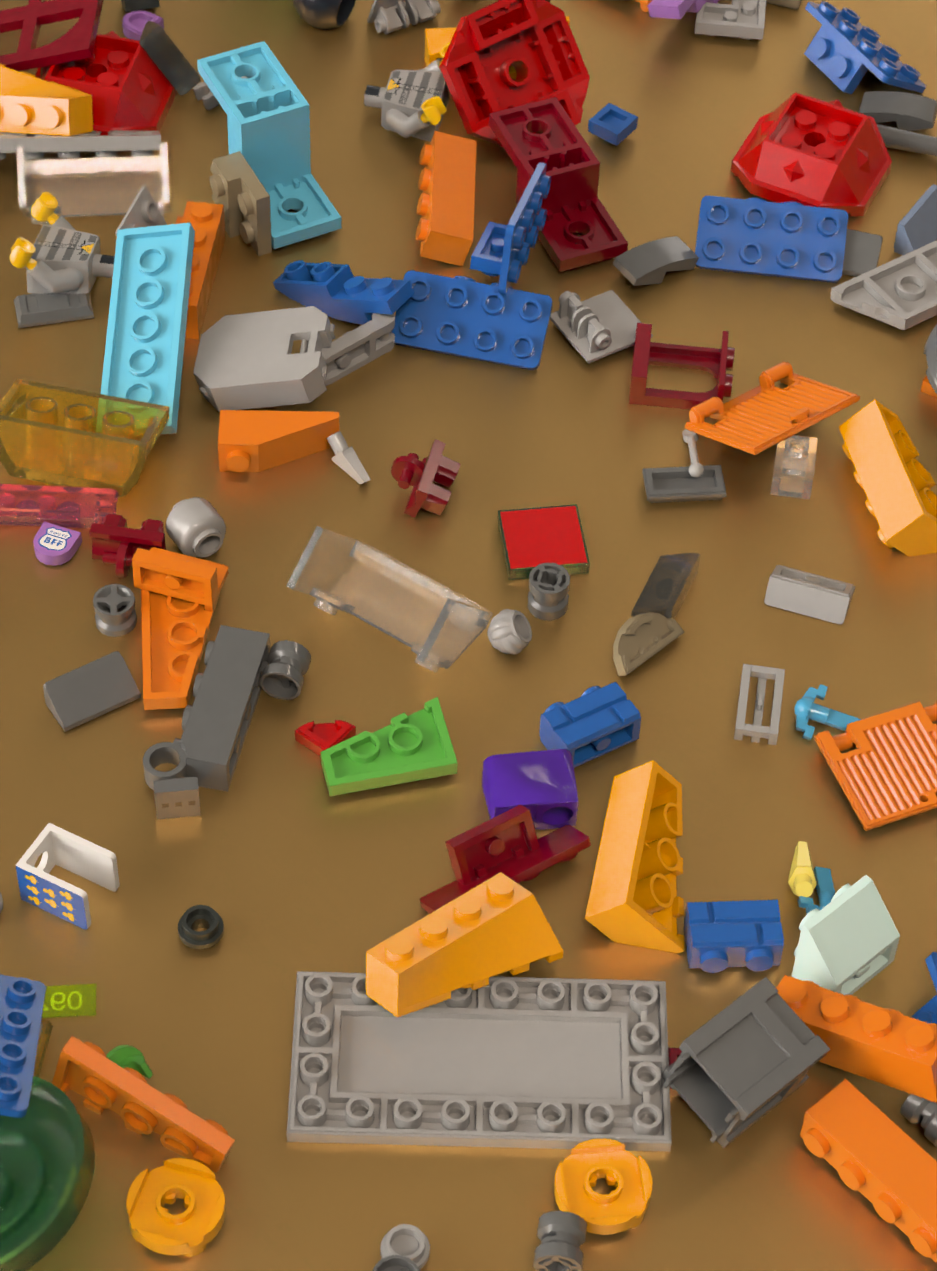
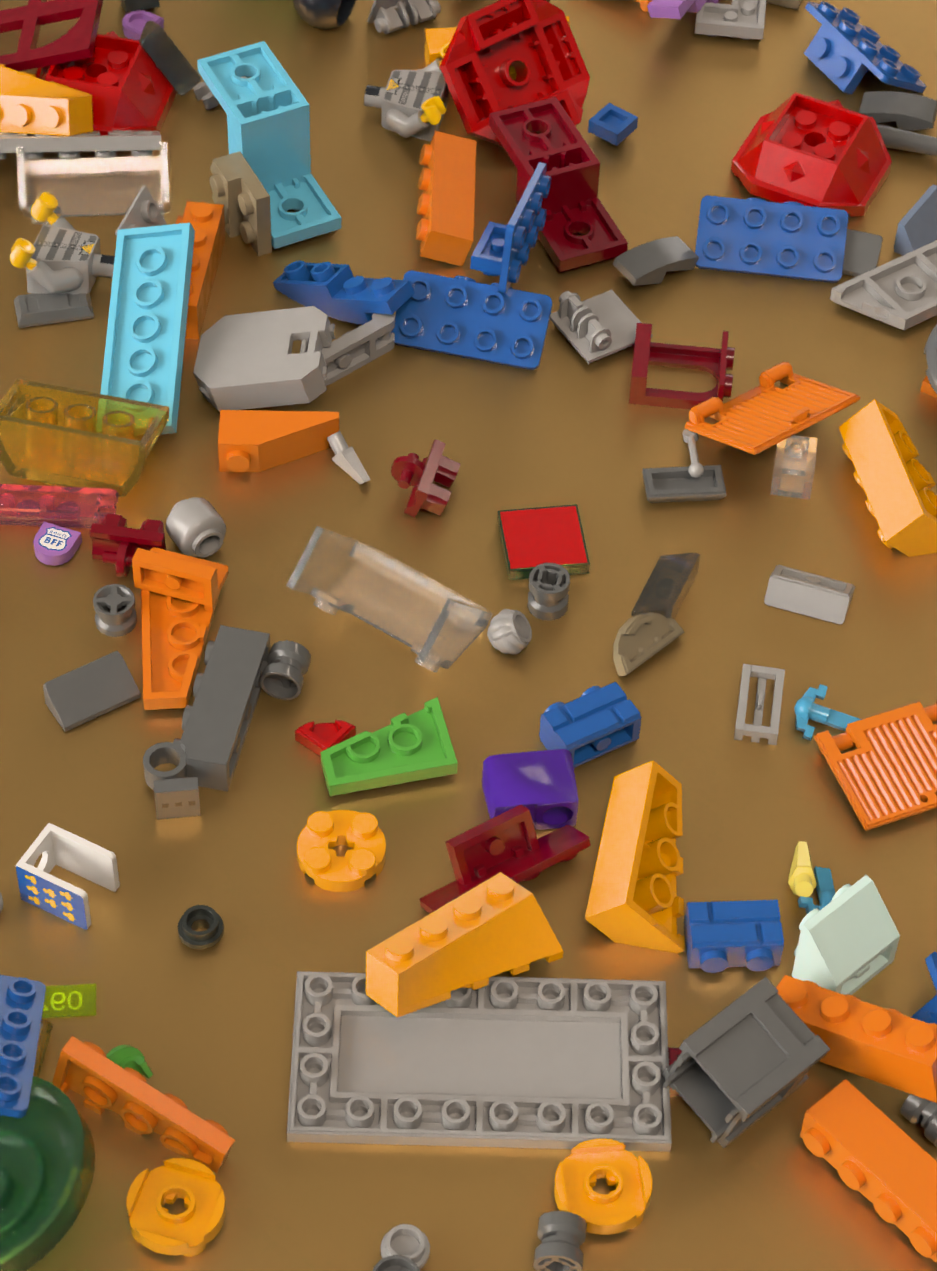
(337, 828): none -> light orange plate

